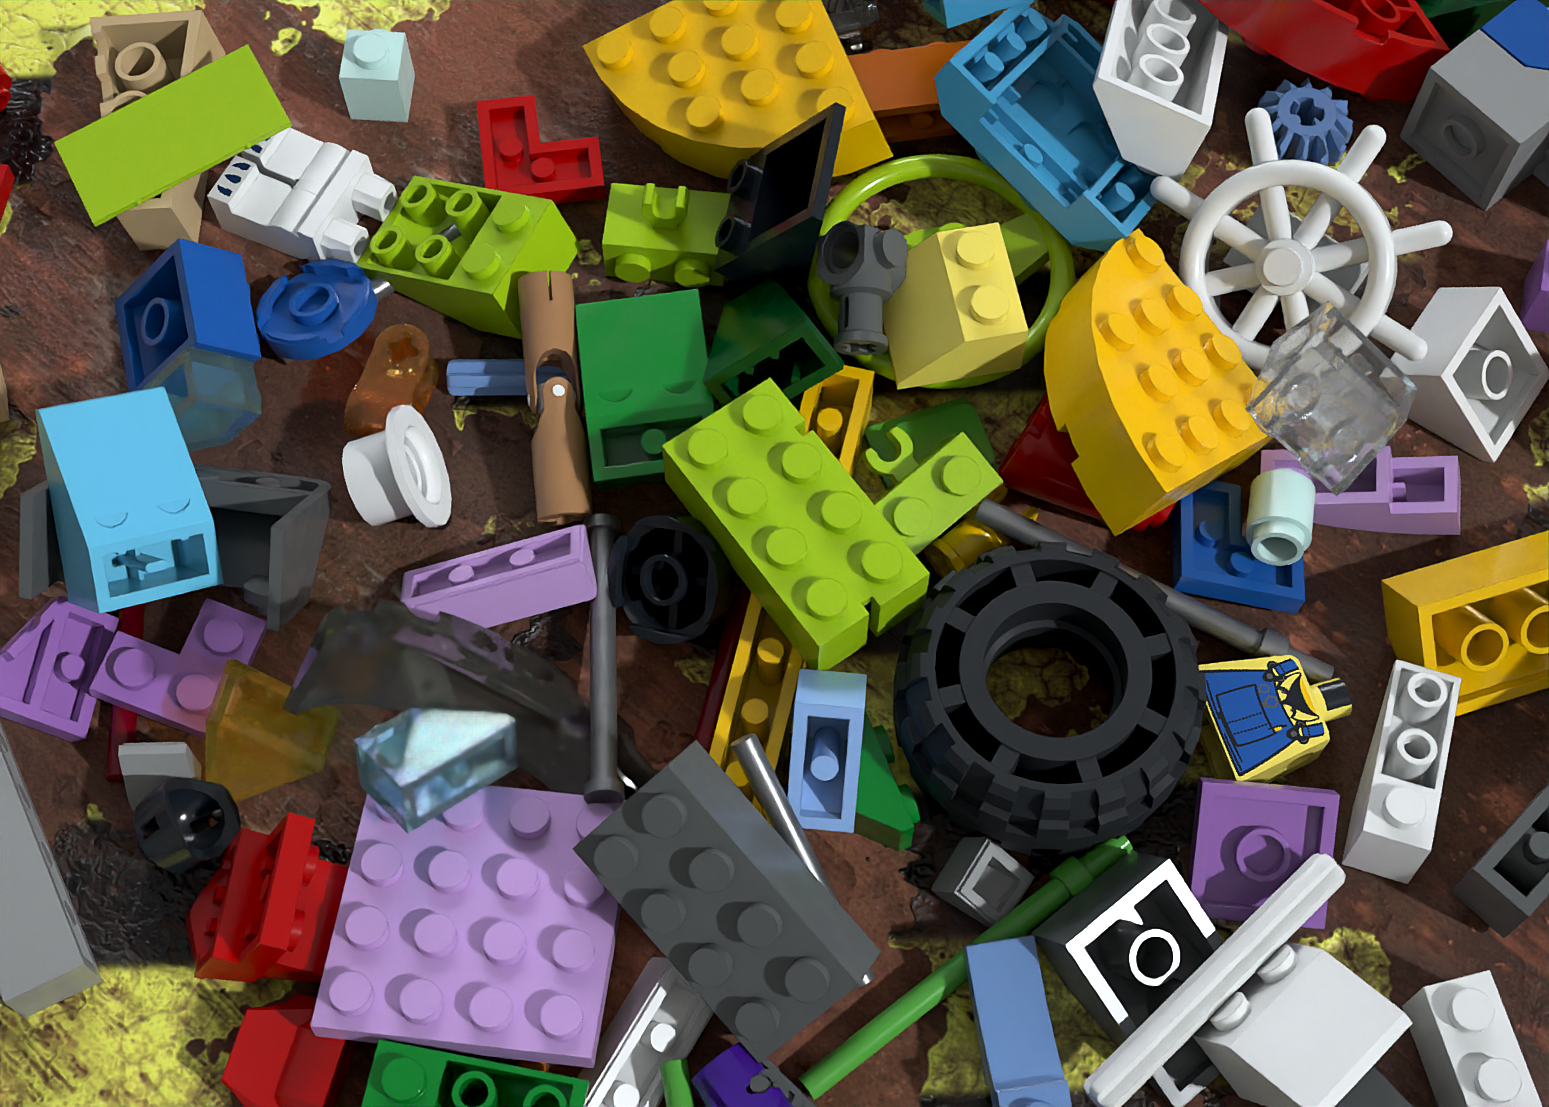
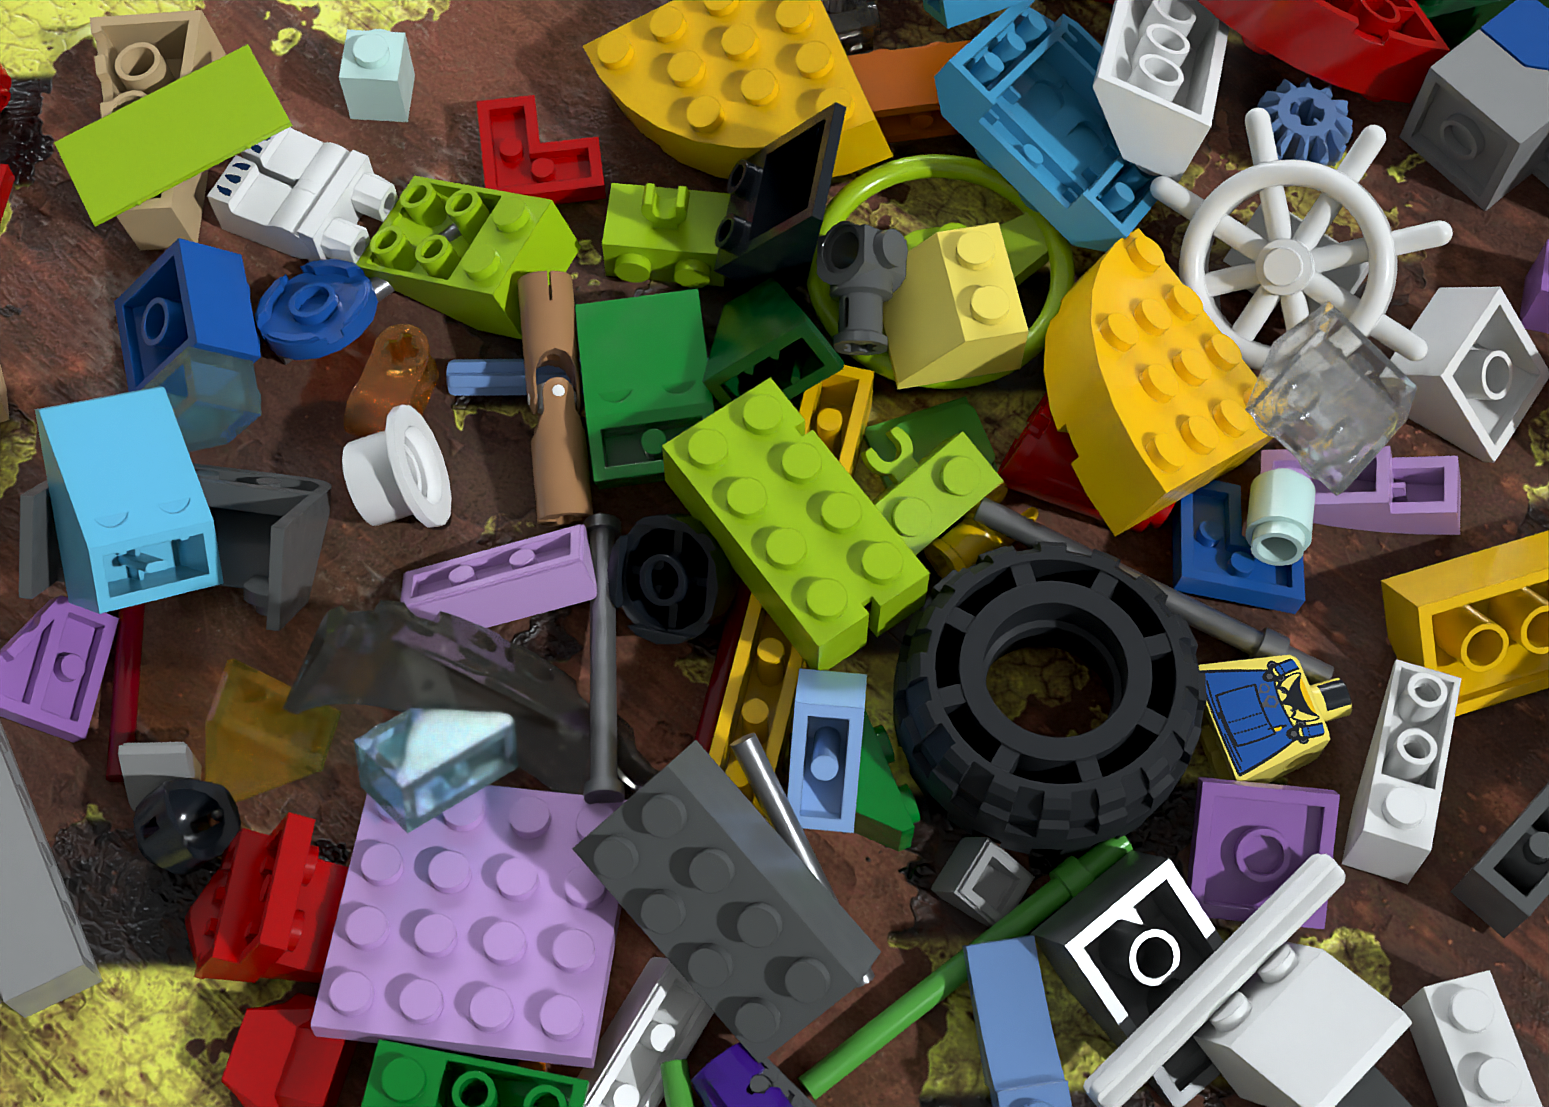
(182, 685): medium lavender plate -> none

